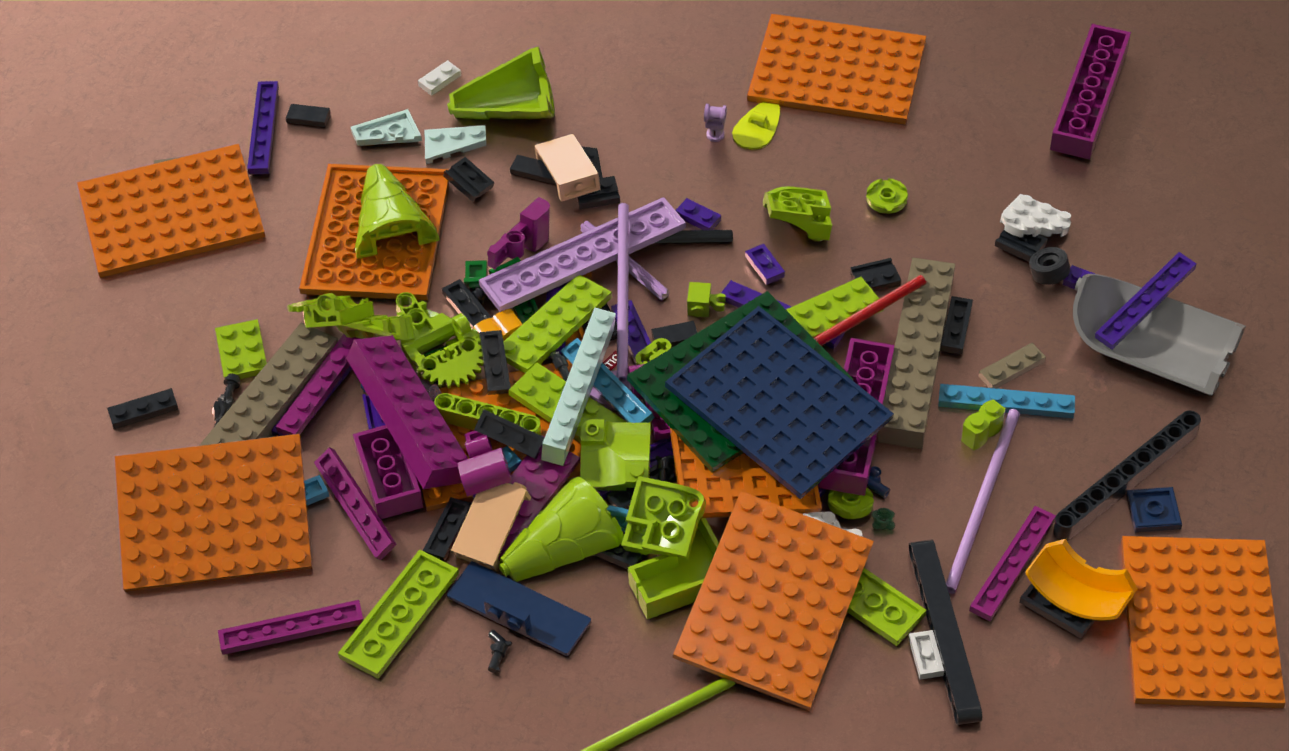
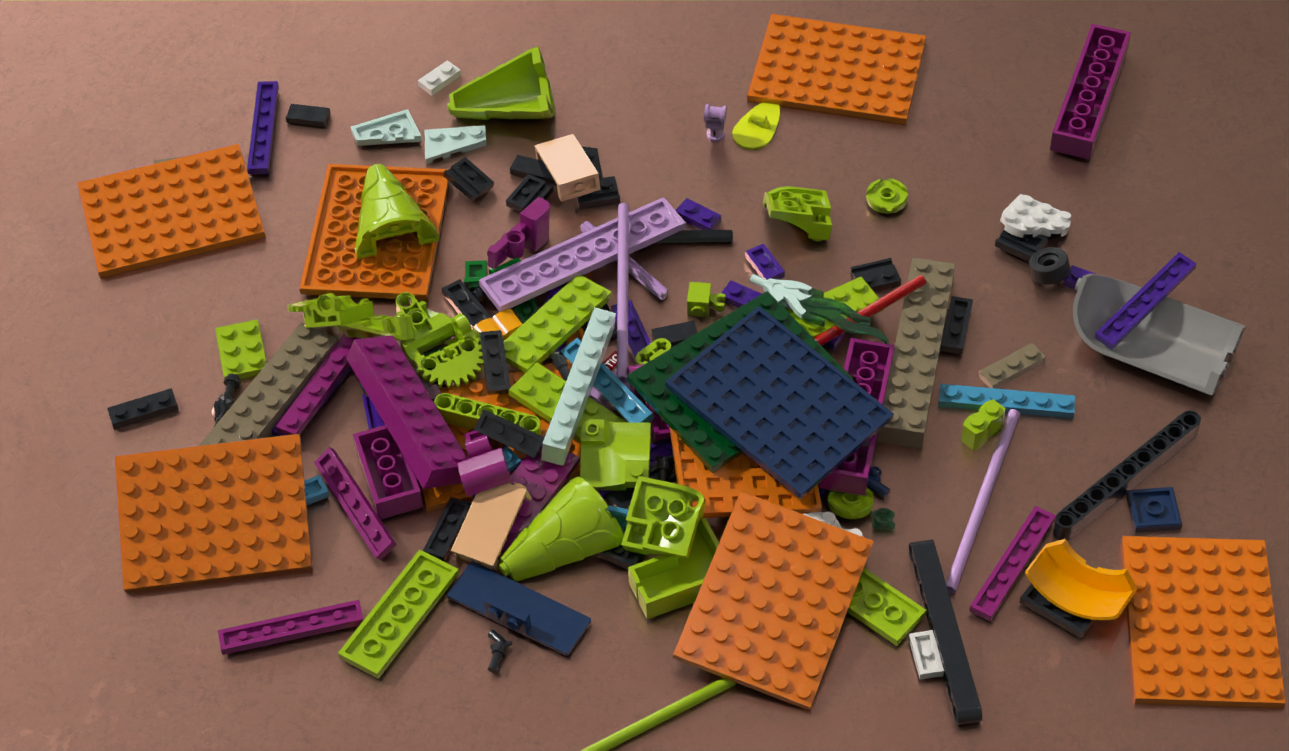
(527, 192): none -> black plate
(813, 308): none -> clear green piece

